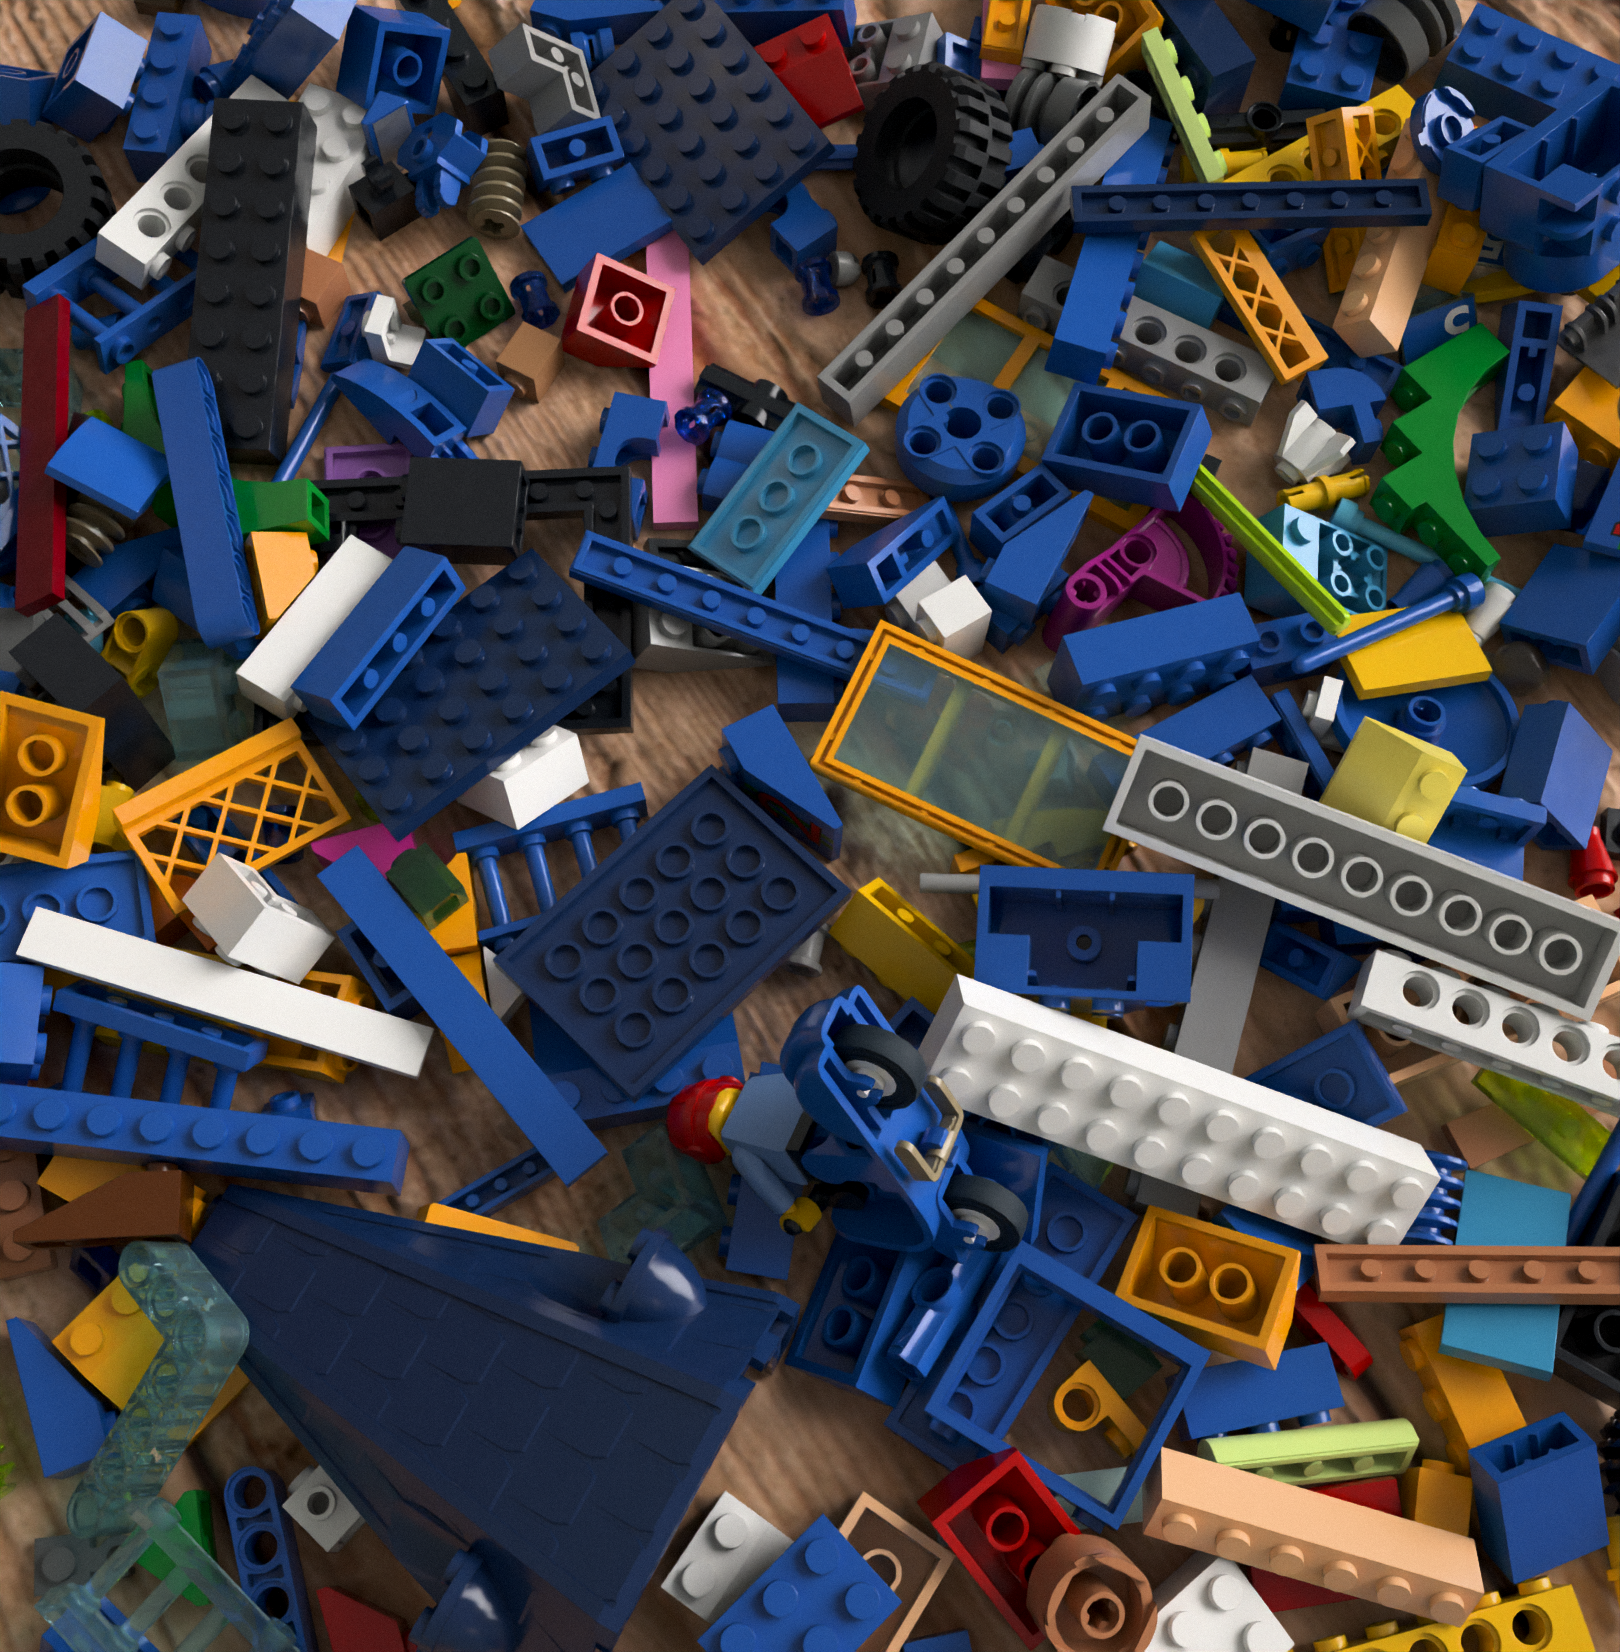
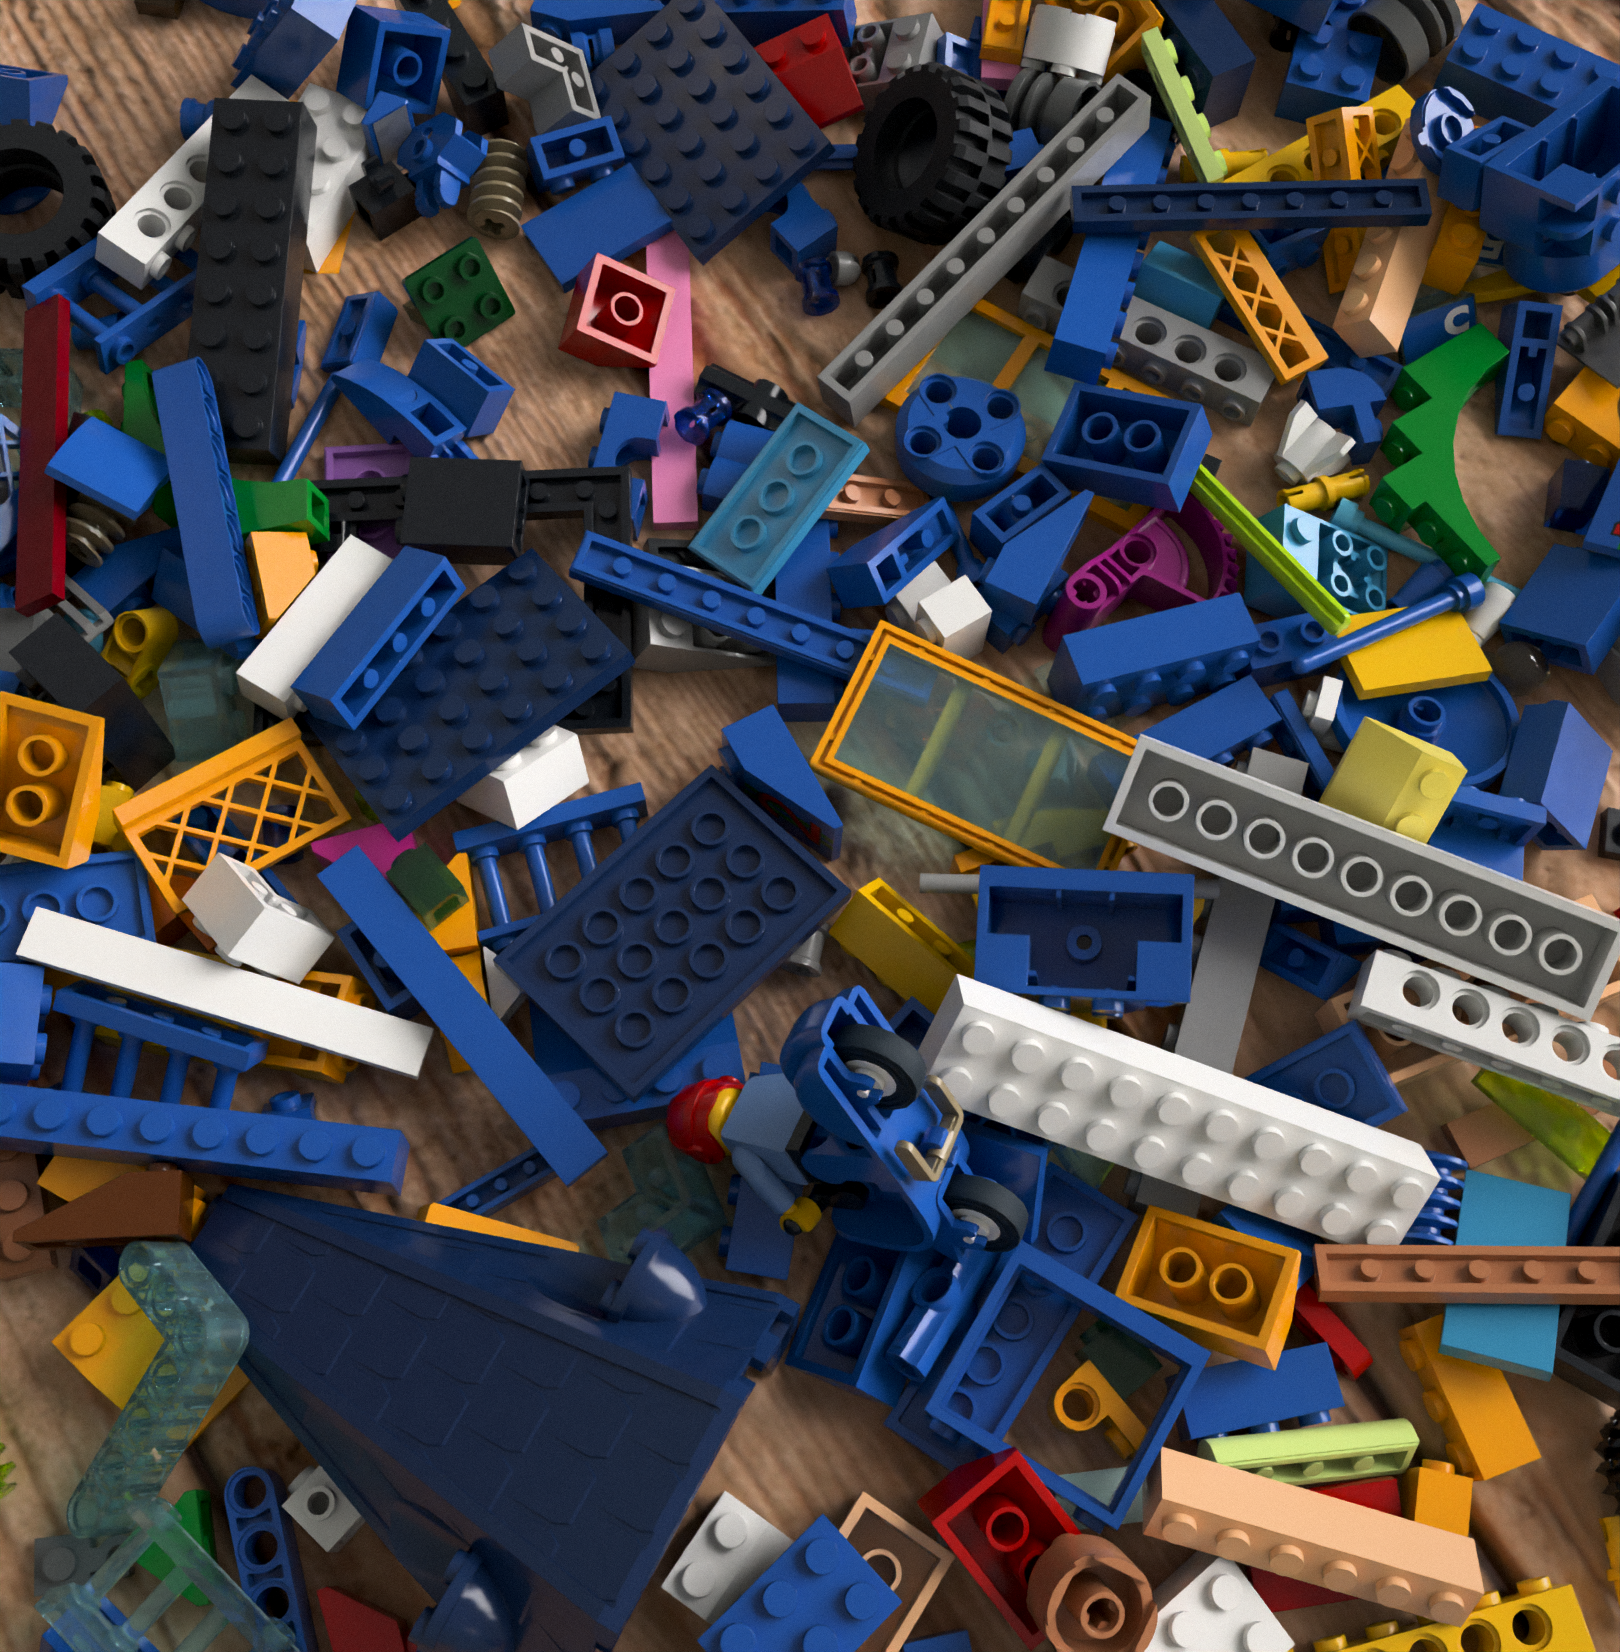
(64, 1408): blue slope -> none
(96, 78): brick -> none
(174, 59): blue brick -> none
(215, 81): blue cone -> none
(323, 288): nougat brick -> none
(389, 338): white bracket -> none
(531, 362): medium nougat brick -> none
(535, 299): clear blue bush -> none
(1259, 127): black piece -> none
(1522, 479): blue brick -> none
(1539, 1497): blue brick -> none
(1592, 869): red cone -> none

